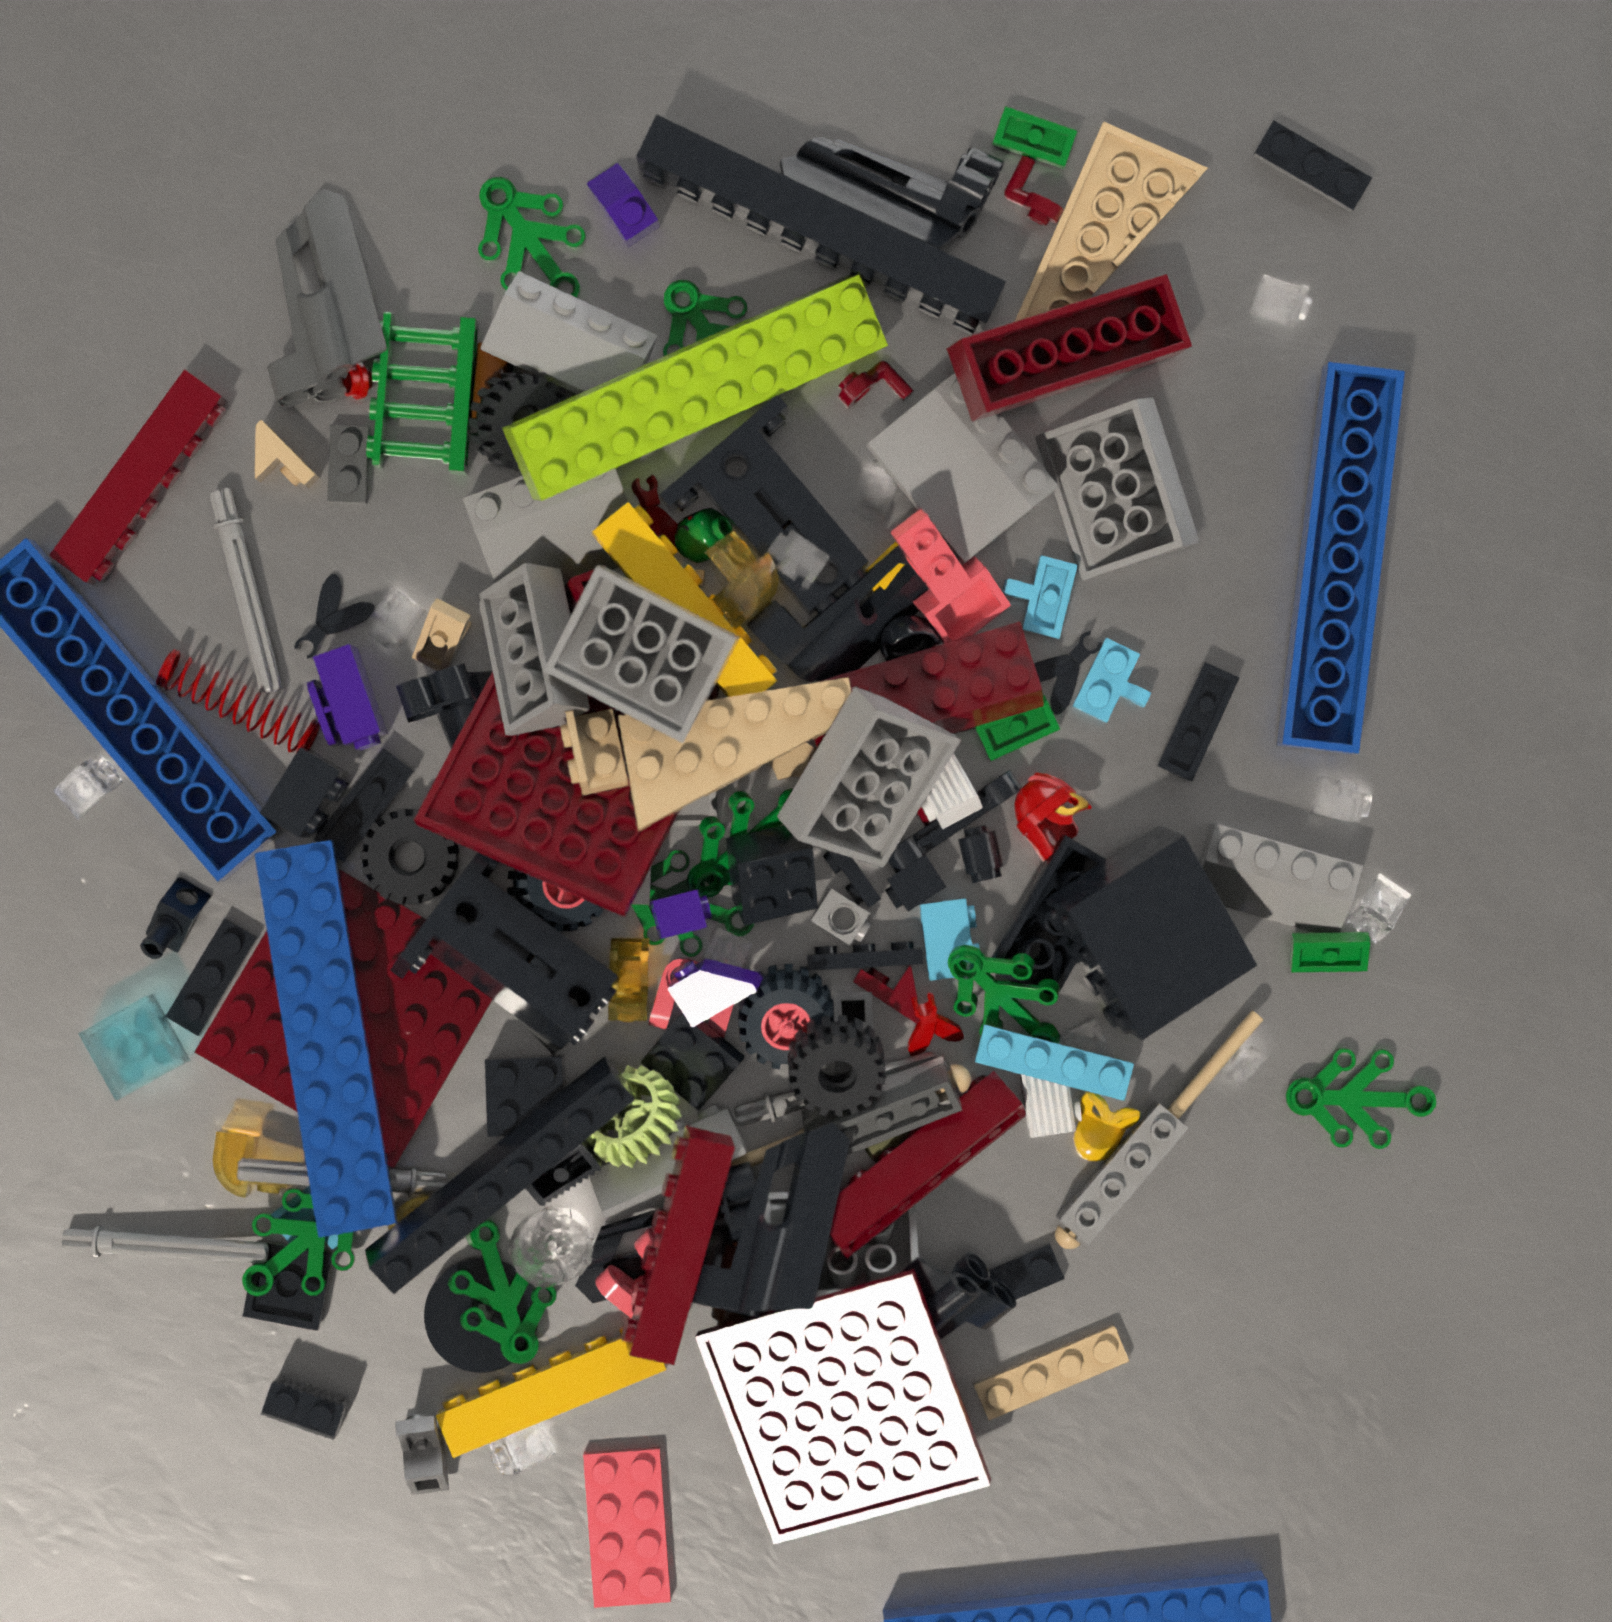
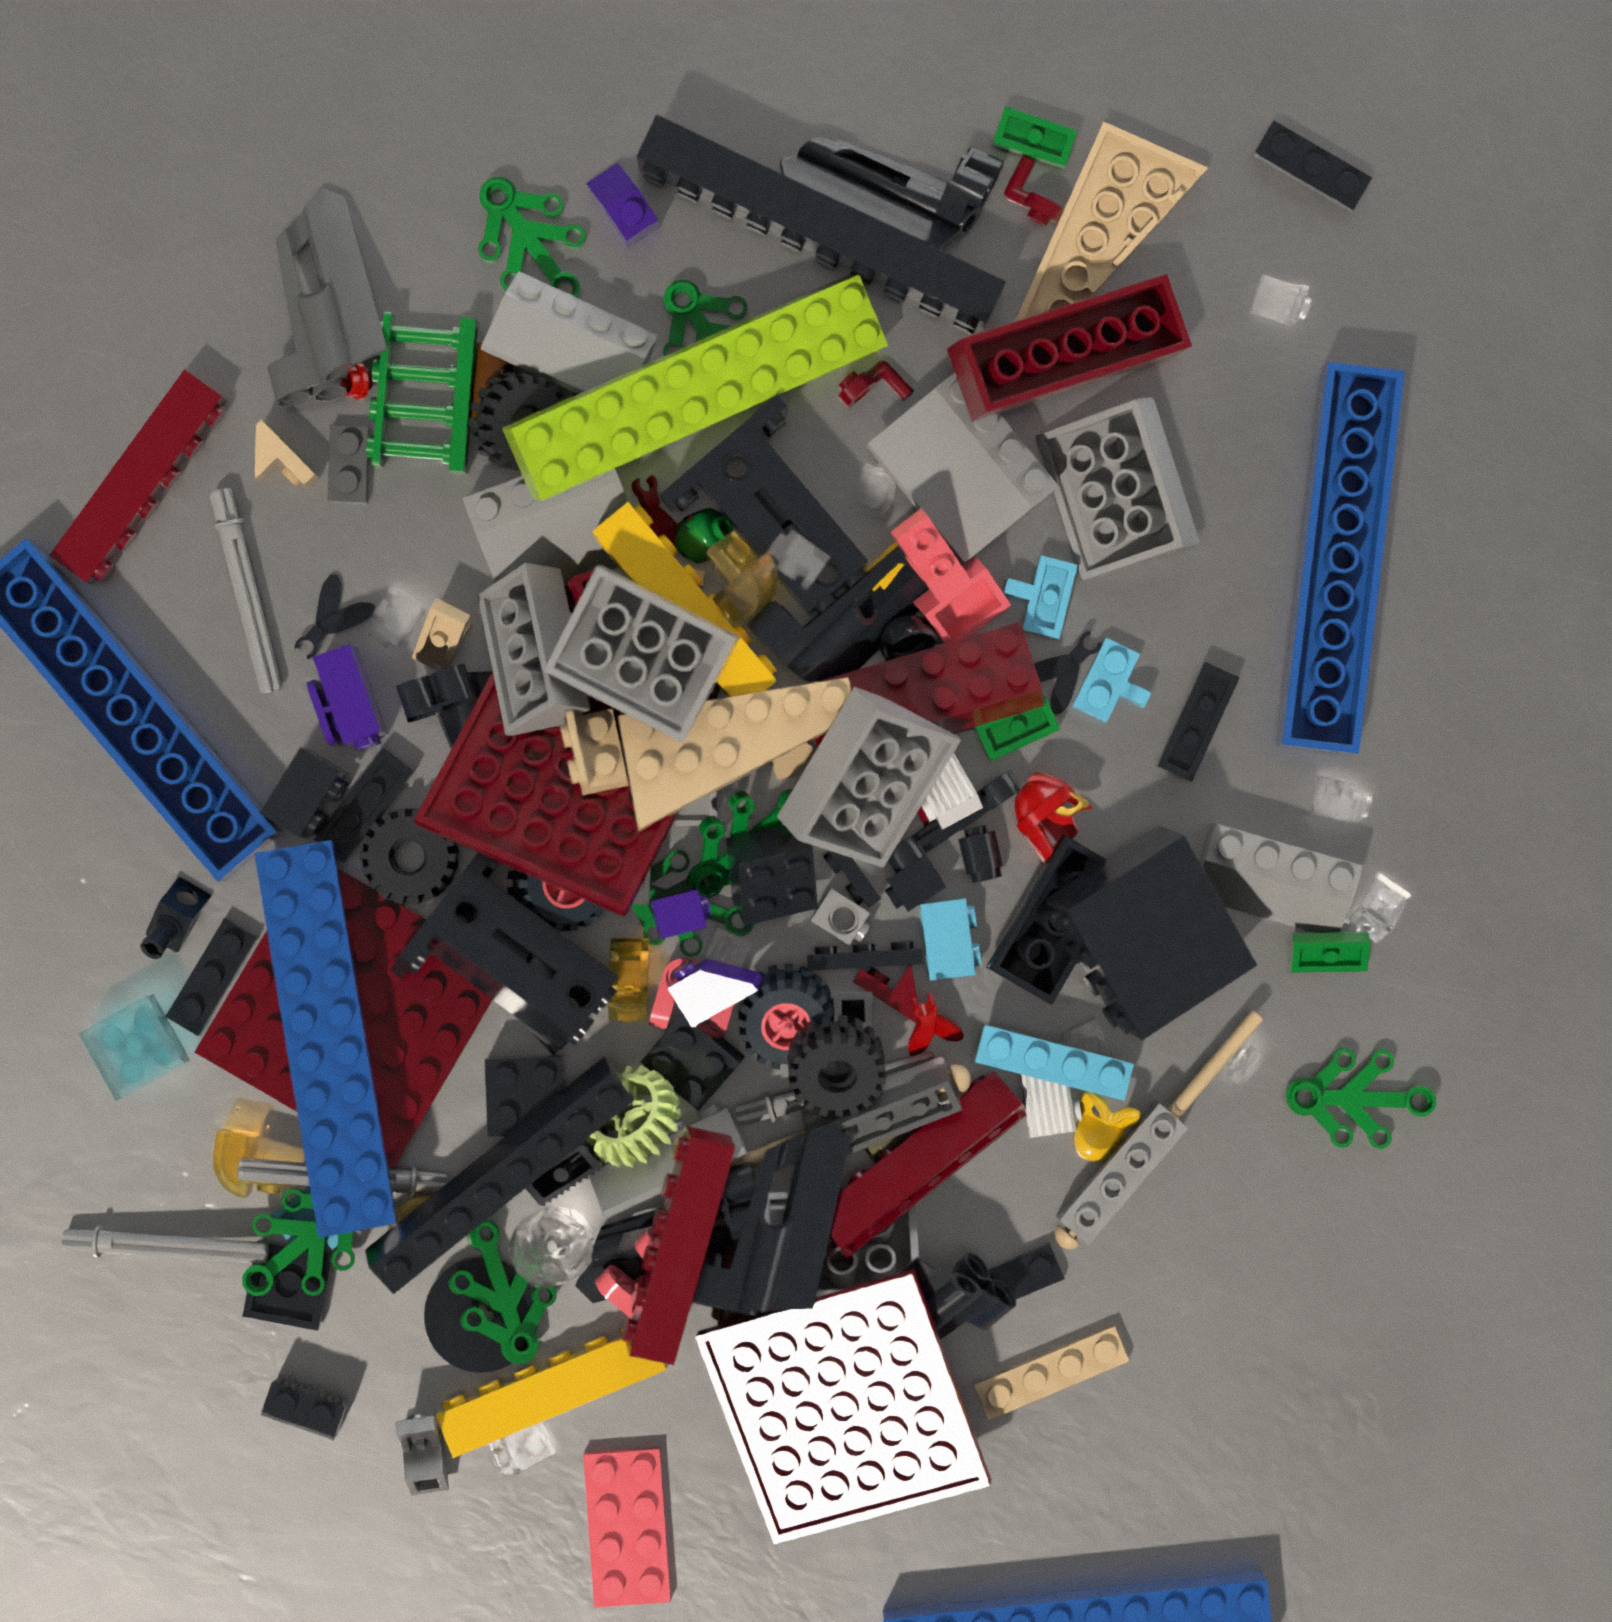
(88, 785): clear bracket -> none
(167, 670): red piece -> none
(999, 992): green plant -> none

